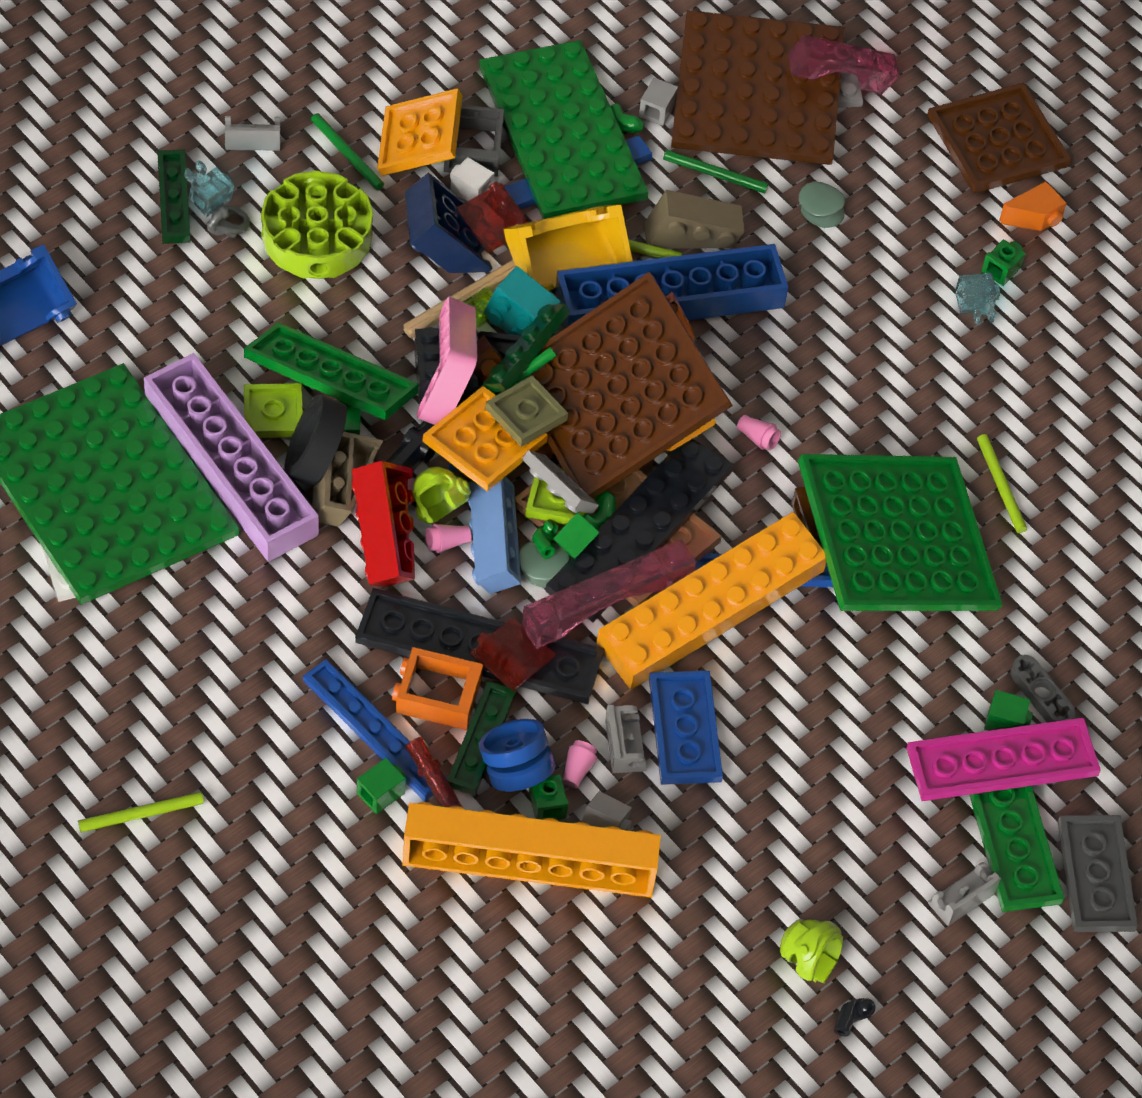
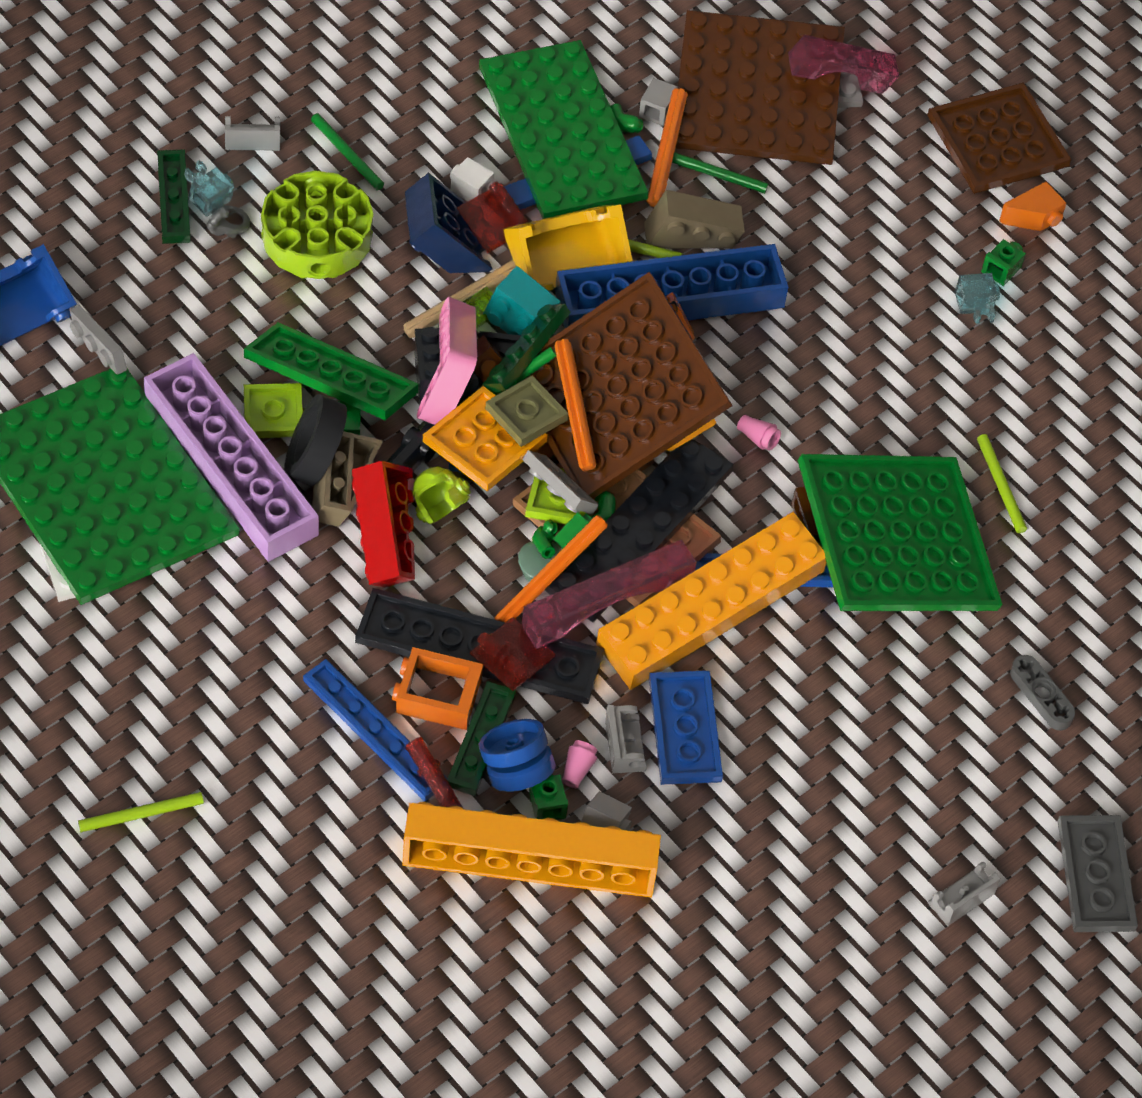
(97, 340): none -> light grey plate
(381, 785): green brick -> none
(420, 132): light orange plate -> none
(444, 537): bright pink cone -> none
(486, 119): dark grey window -> none
(494, 536): medium blue brick -> none
(553, 569): none -> orange axle
(575, 405): none -> orange axle
(667, 146): none -> orange axle
(813, 947): lime helmet -> none
(822, 204): sand green piece -> none
(853, 1012): black arm -> none
(1003, 759): dark pink plate -> none
(1007, 711): green brick -> none
(1017, 848): green plate -> none

